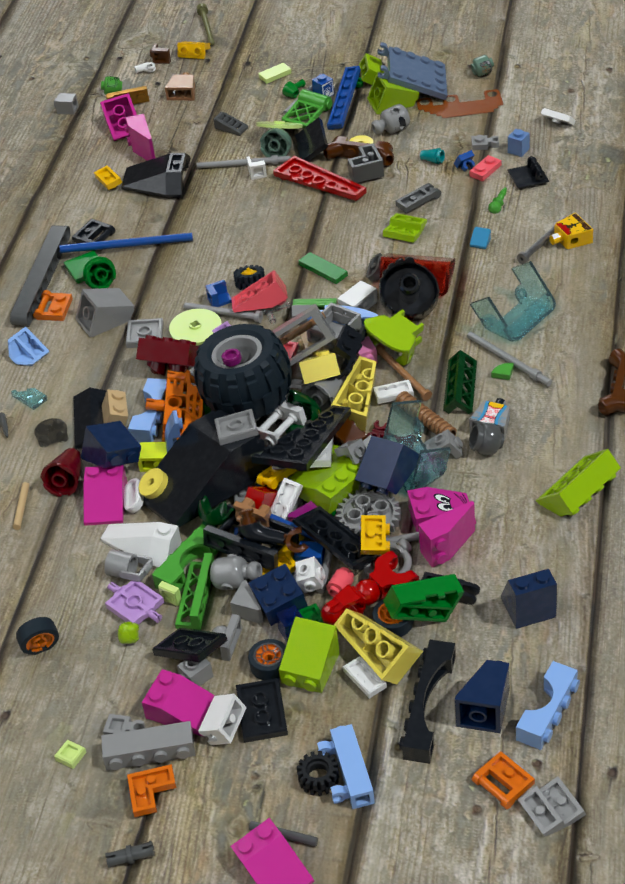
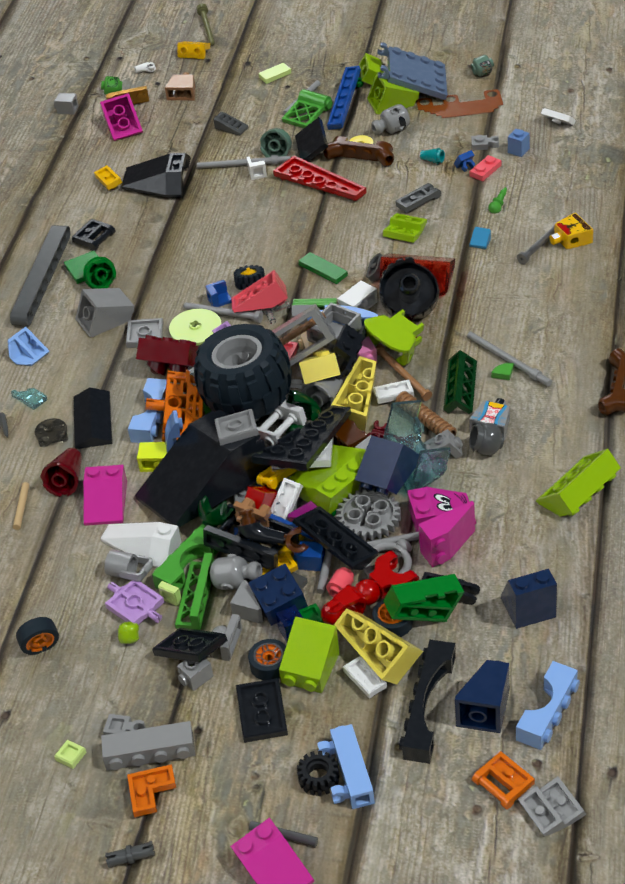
(57, 308): orange plate -> none
(109, 445): dark blue slope -> none
(115, 407): tan brick -> none
(126, 242): blue piece -> none
(132, 498): white tile -> none
(139, 136): dark pink slope -> none
(153, 483): light yellow piece -> none
(160, 55): reddish brown bracket -> none
(176, 700): dark pink slope -> none
(222, 719): white brick -> none
(231, 357): magenta tile -> none
(279, 124): yellowish green piece -> none
(291, 90): green bar -> none
(309, 574): white brick -> none
(323, 84): blue brick -> none
(354, 449): light grey bracket -> none
(367, 165): dark grey brick -> none
(373, 535): yellow bracket -> none
(528, 175): black hinge -> none
(533, 306): clear light blue windscreen -> none

